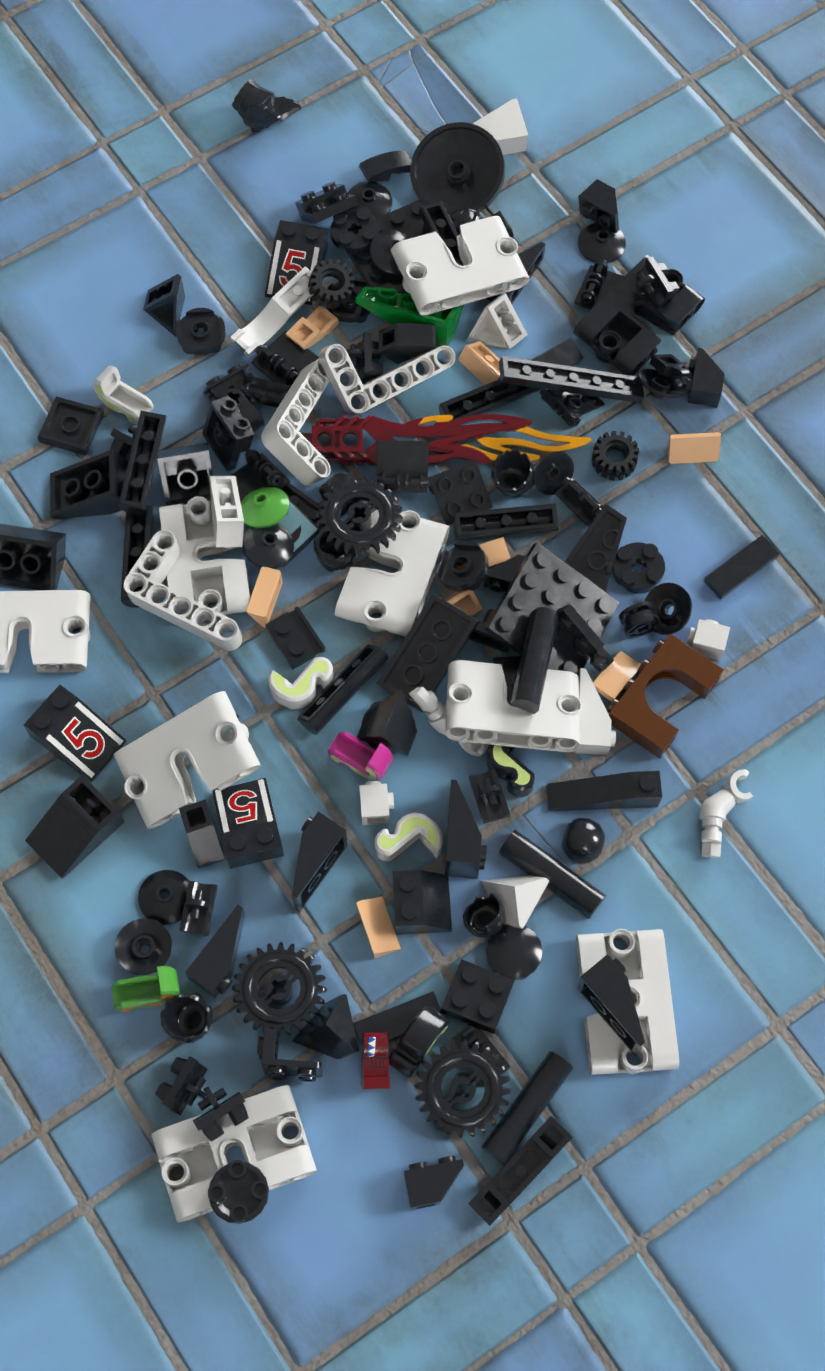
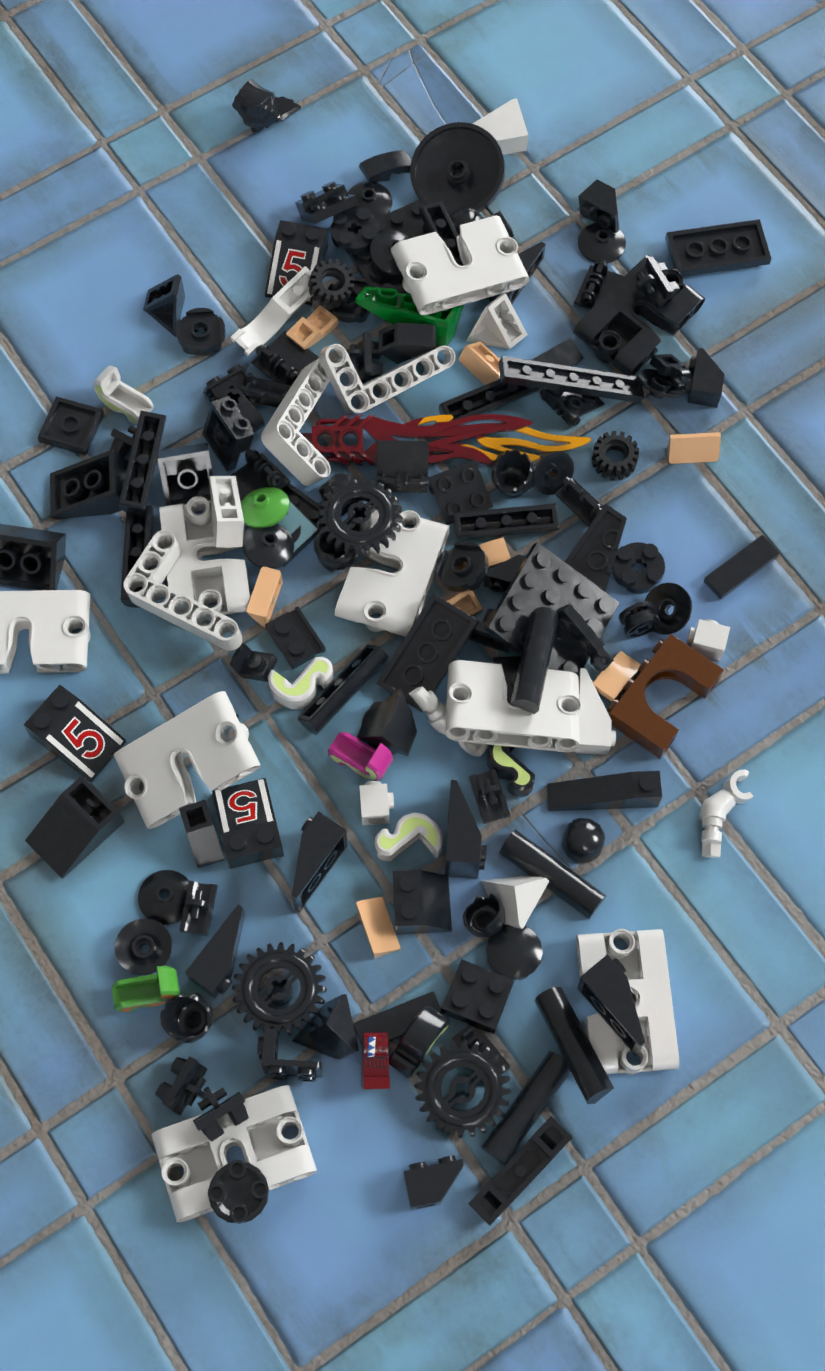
(252, 664): none -> black bracket
(574, 1044): none -> black brick
(718, 248): none -> black plate

